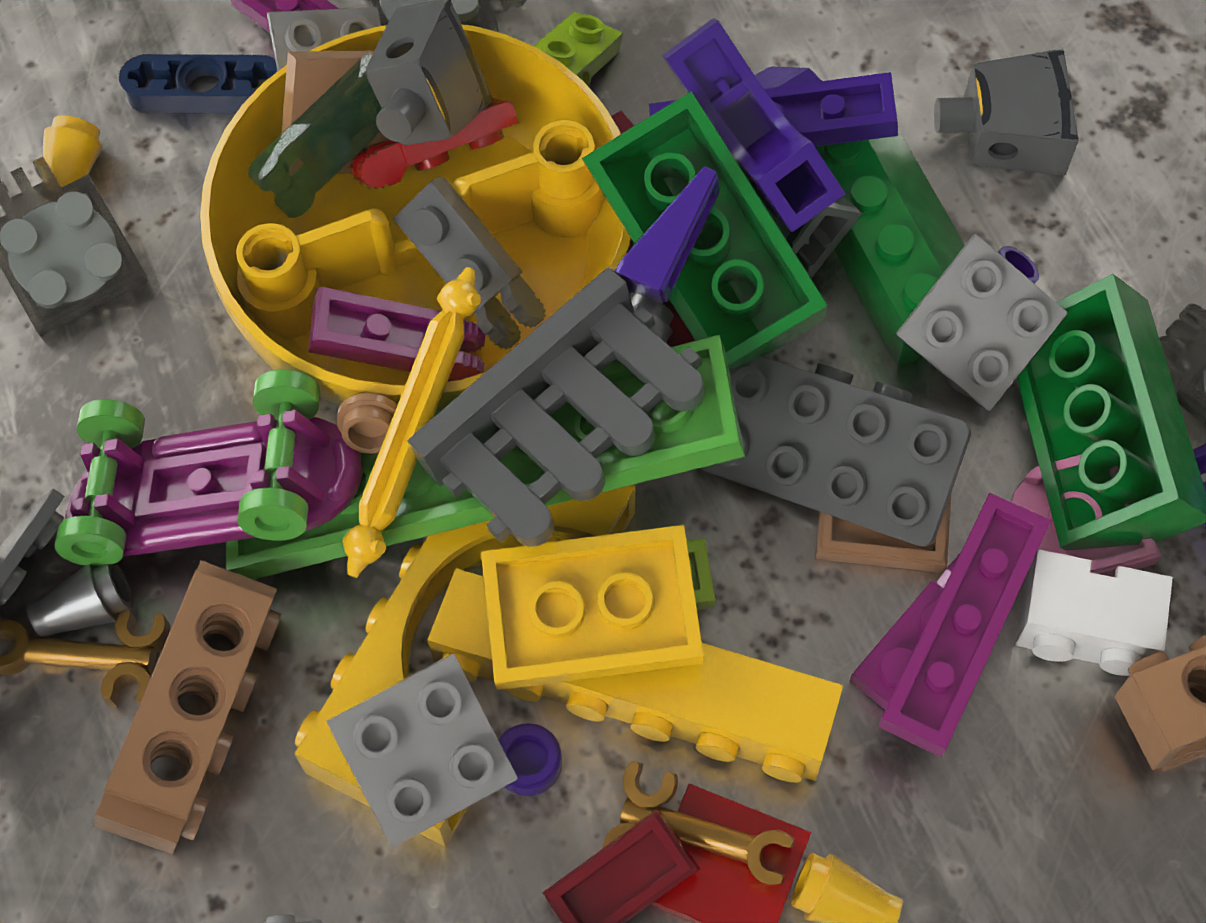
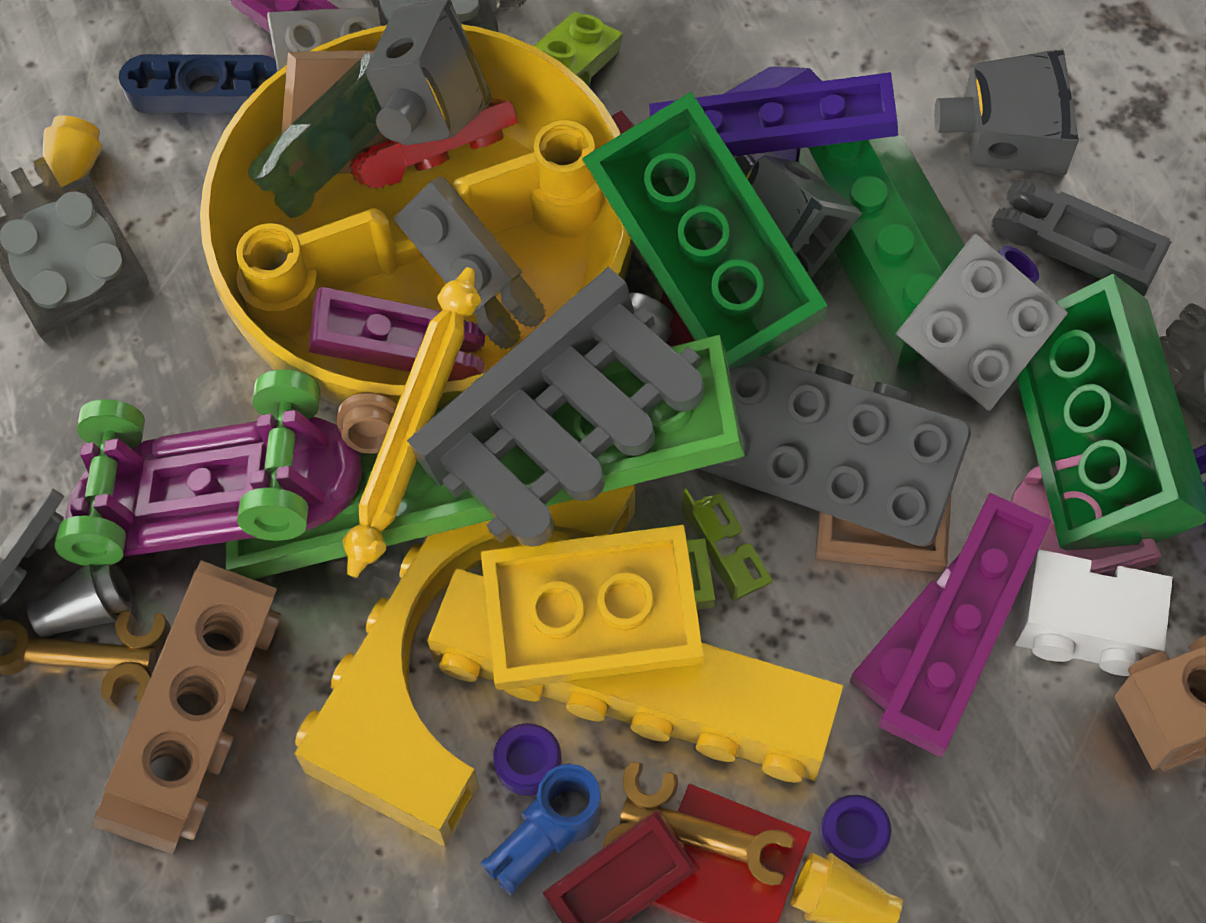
(422, 750): light grey hinge -> none
(545, 829): none -> blue pin
(662, 252): dark purple slope -> none
(731, 567): none -> lime piece
(767, 148): dark purple arch -> none
(855, 830): none -> dark purple tile
(1081, 235): none -> dark grey hinge

